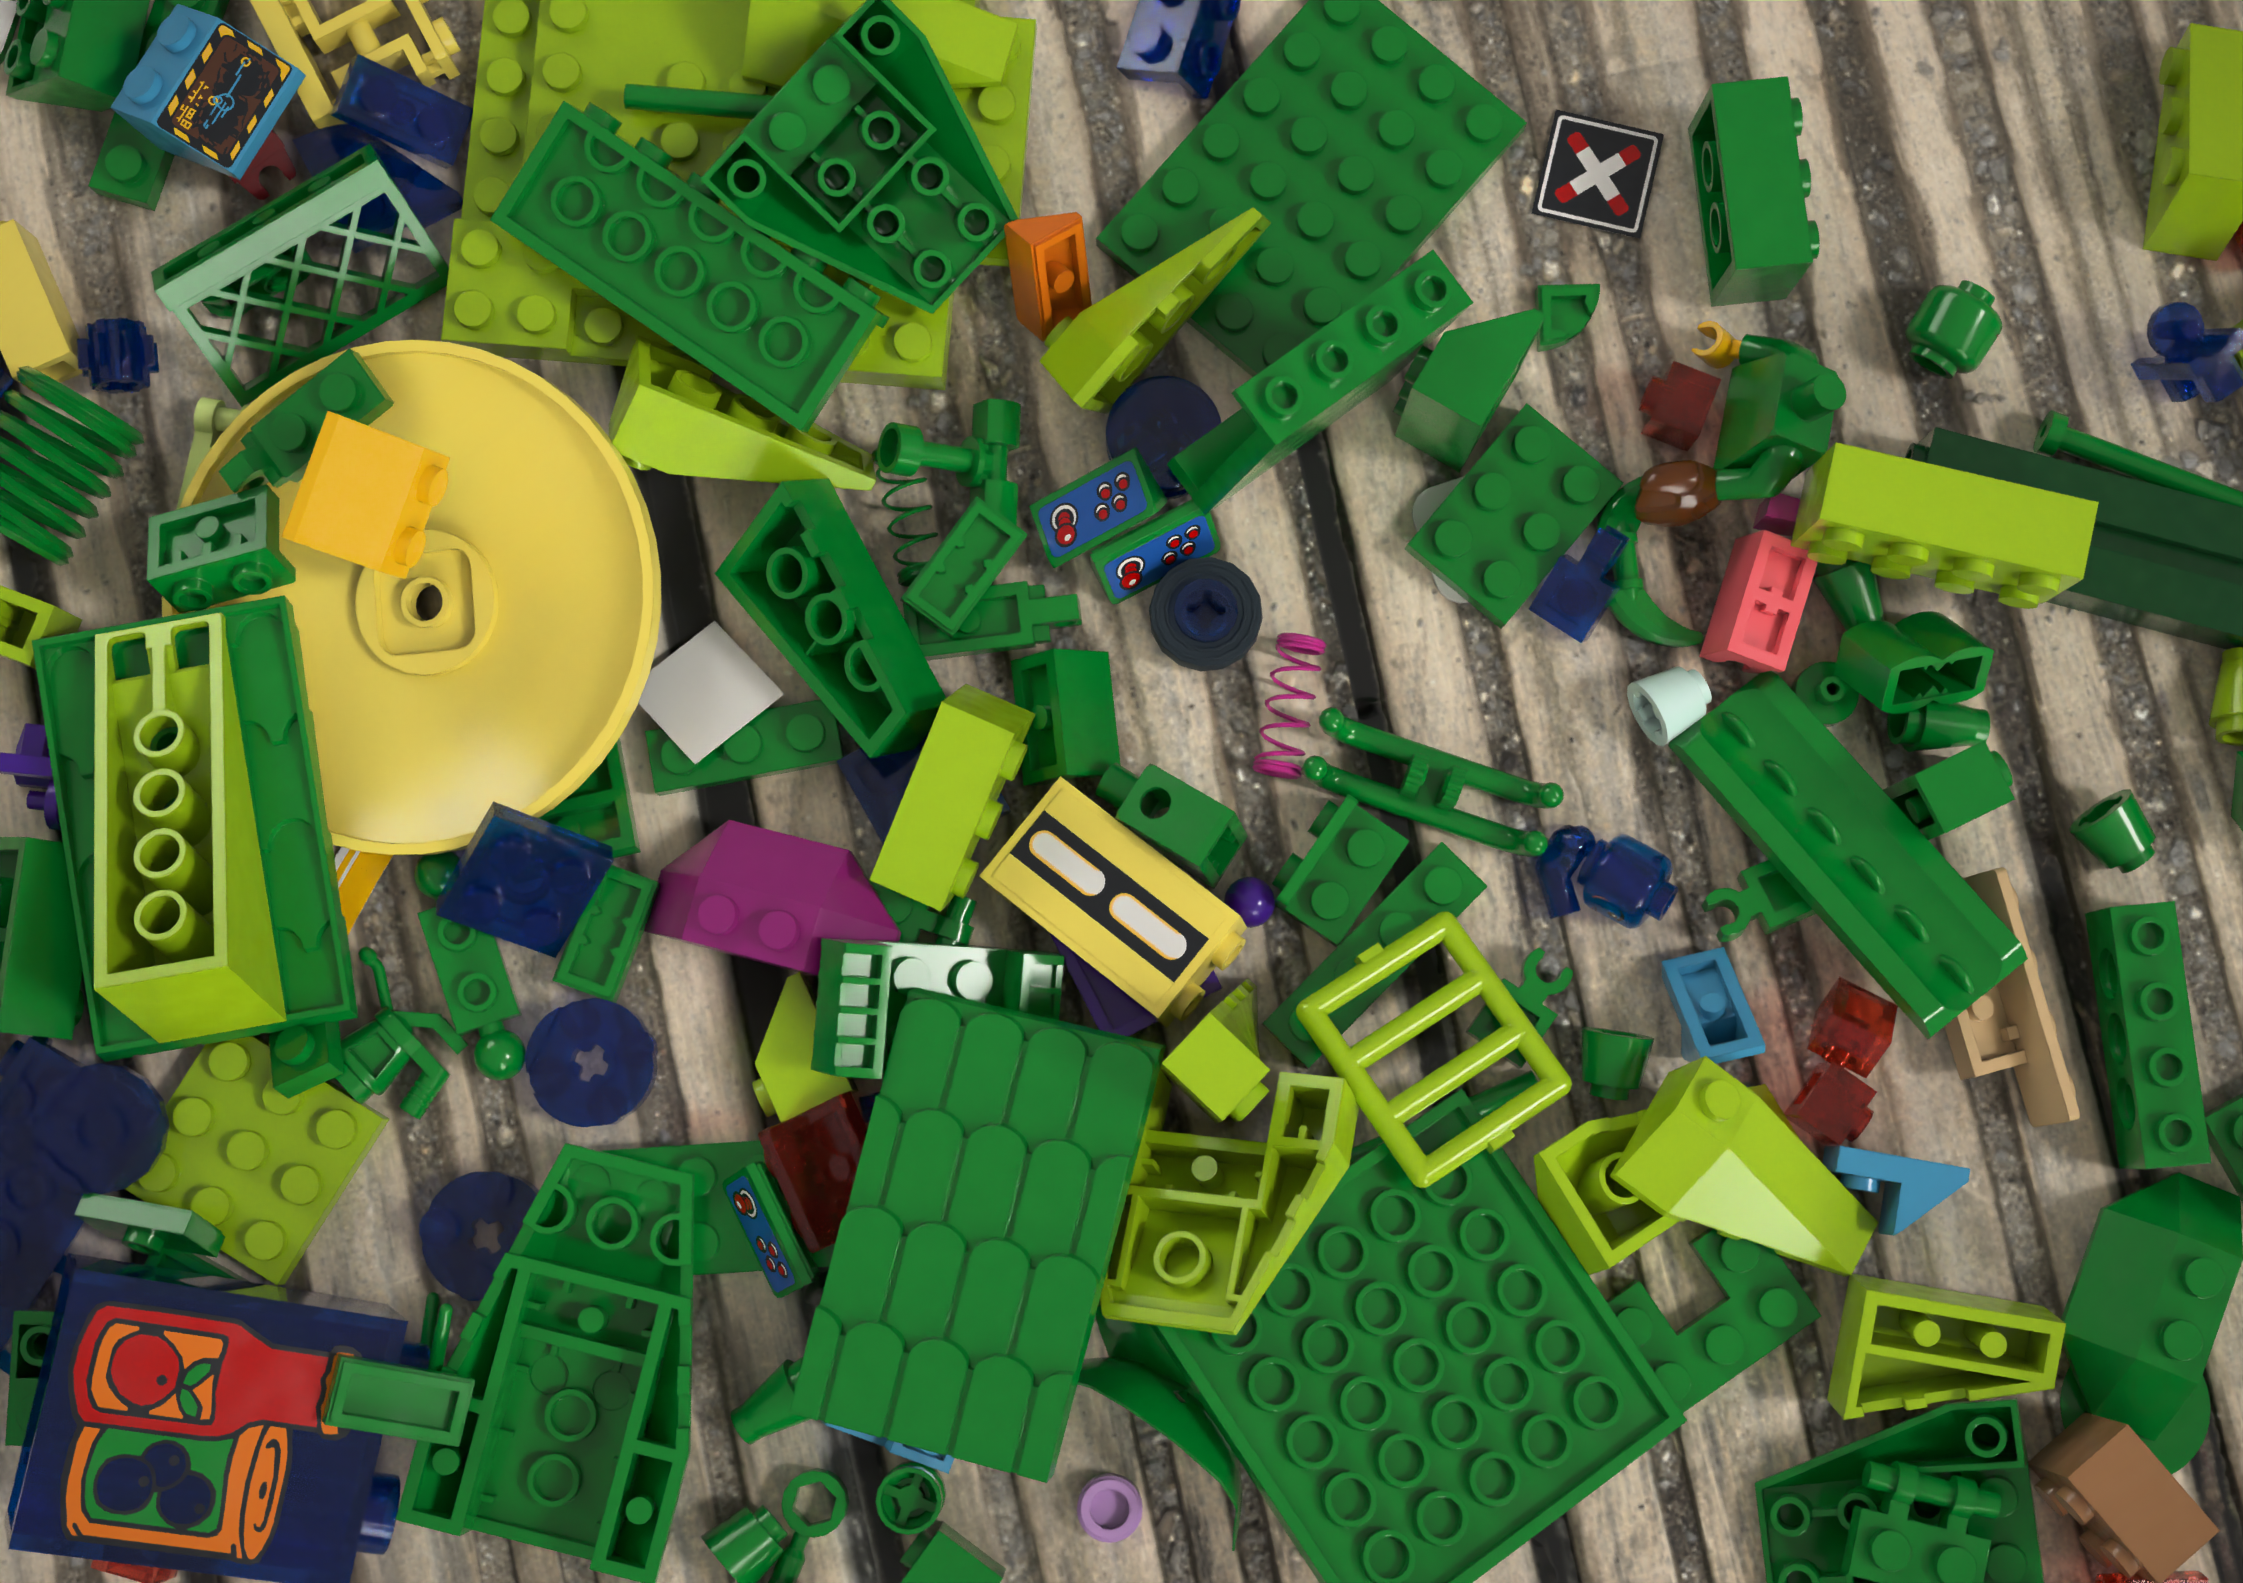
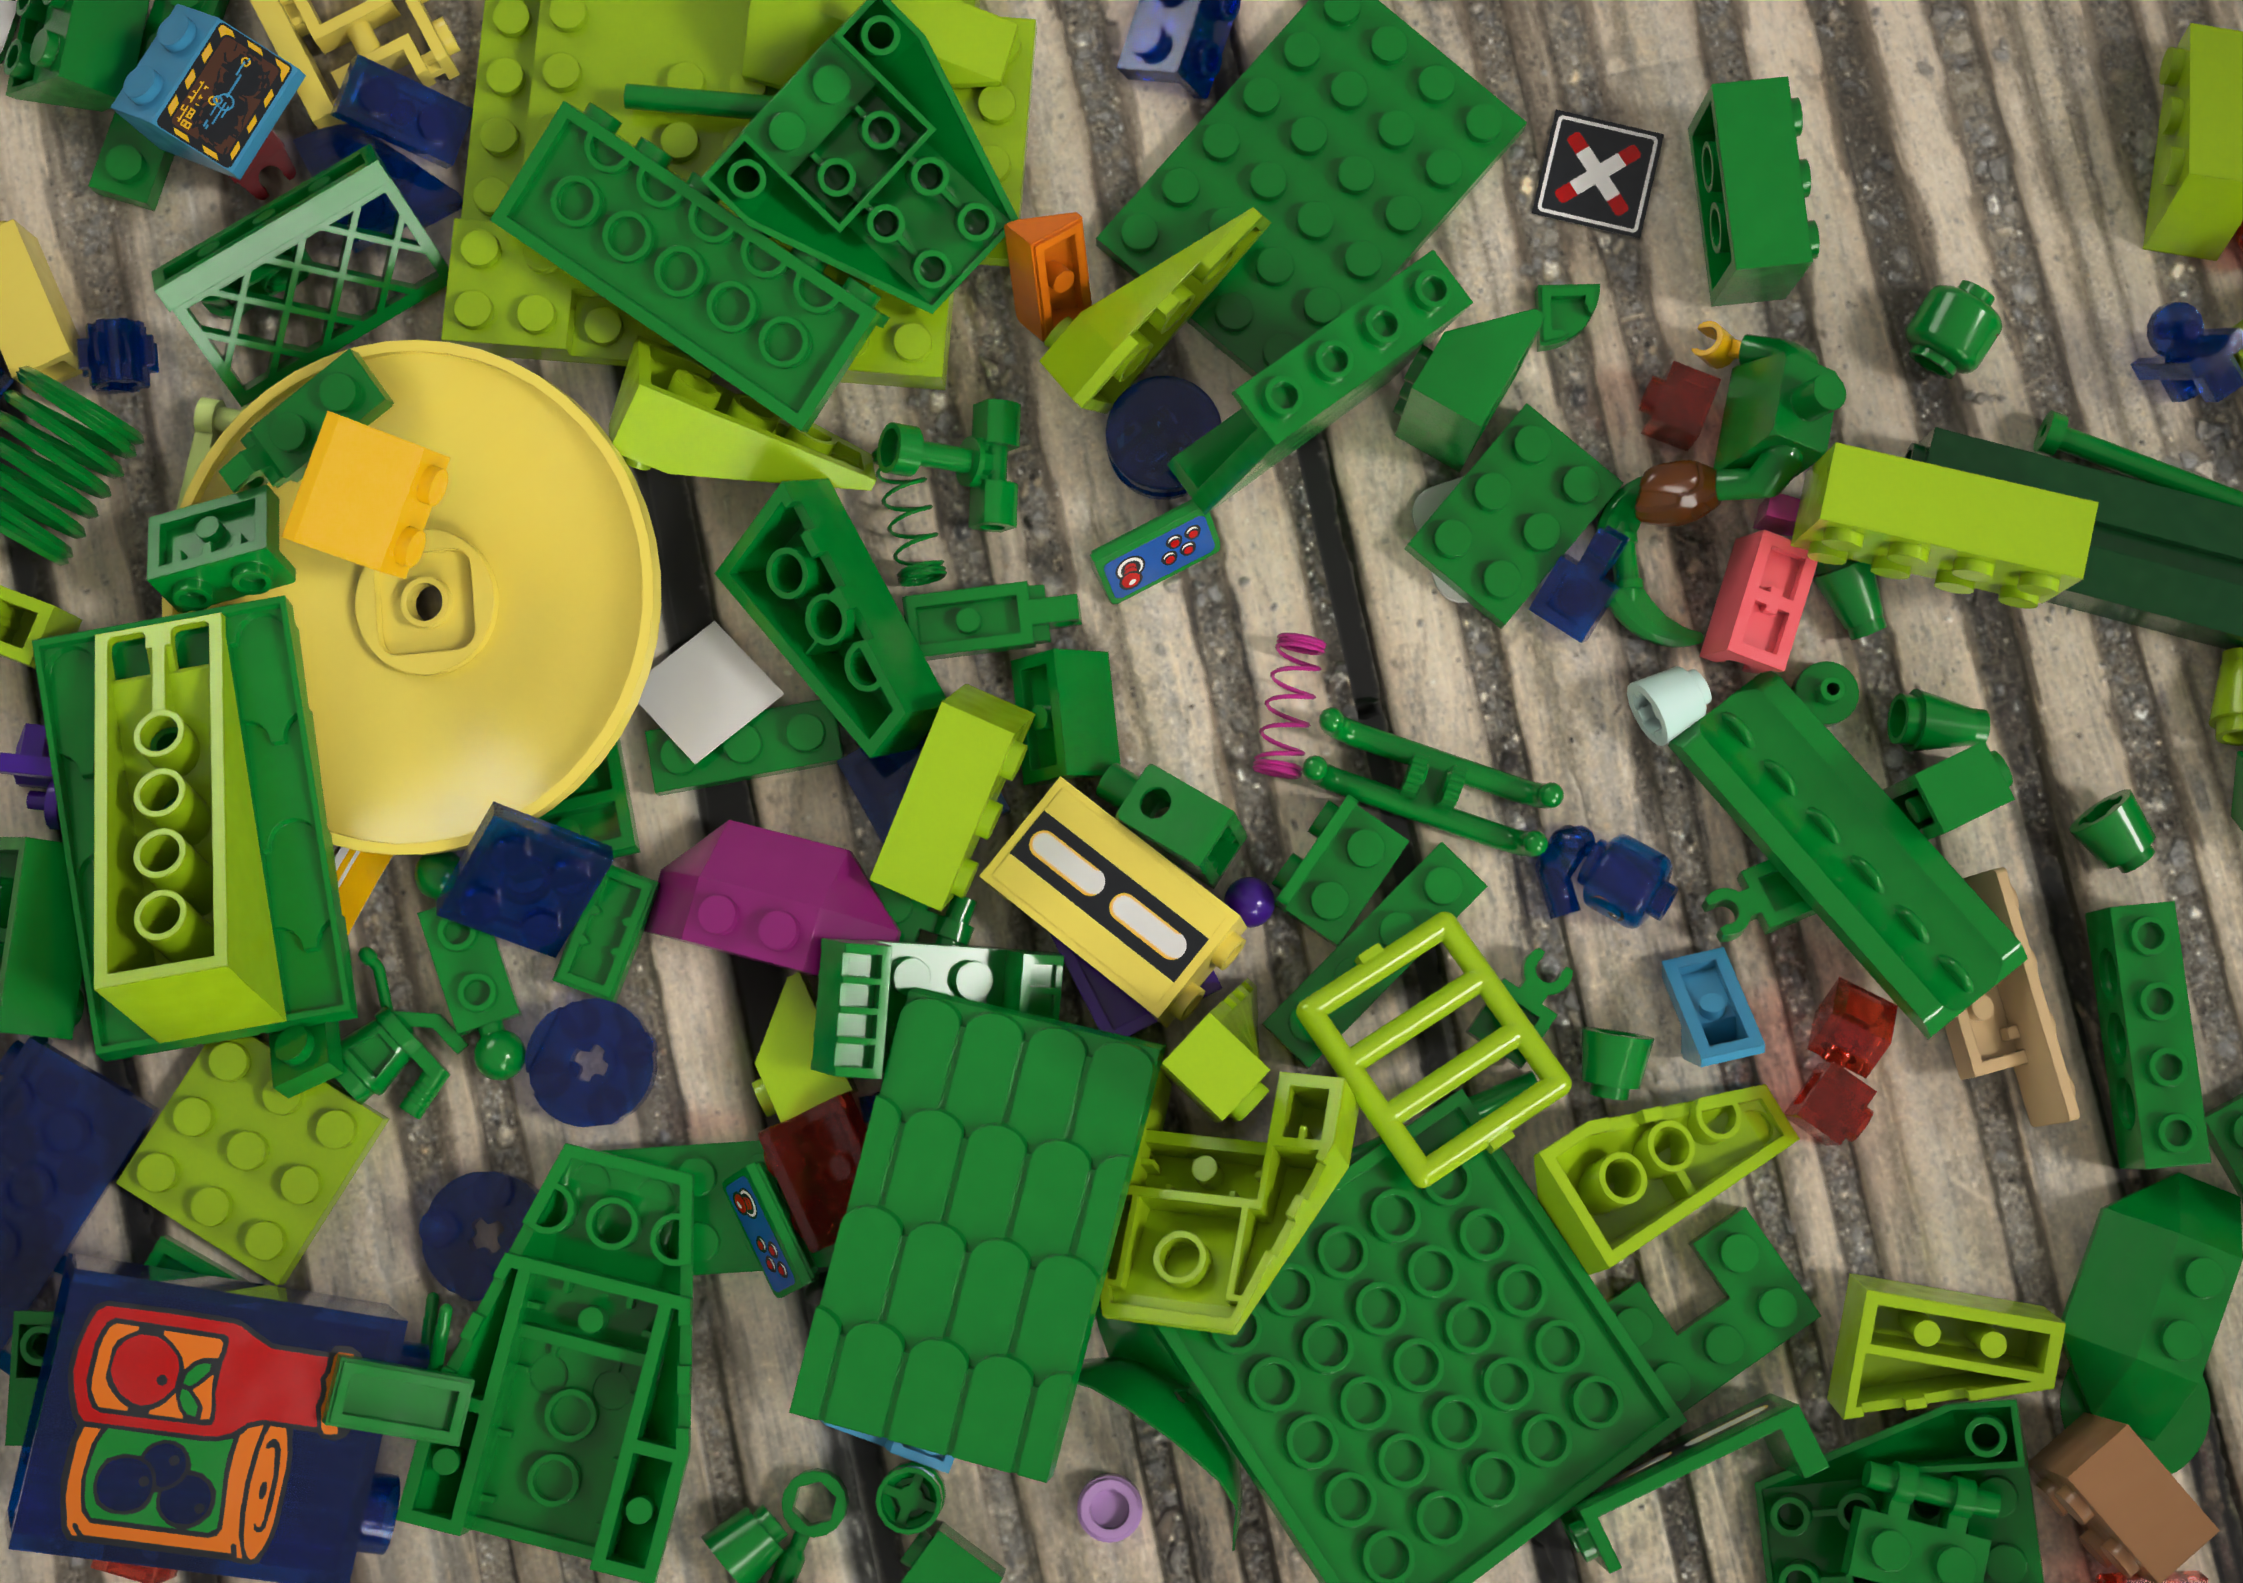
(99, 1128): clear blue tile -> none
(150, 1226): green plate -> none
(769, 1405): green cone -> none
(964, 567): green plate -> none
(1096, 507): slope -> none
(1202, 636): black wheel -> none
(1733, 1165): lime wedge -> none
(1768, 1417): none -> green panel
(1910, 1184): dark azure slope -> none
(1913, 662): green brick -> none

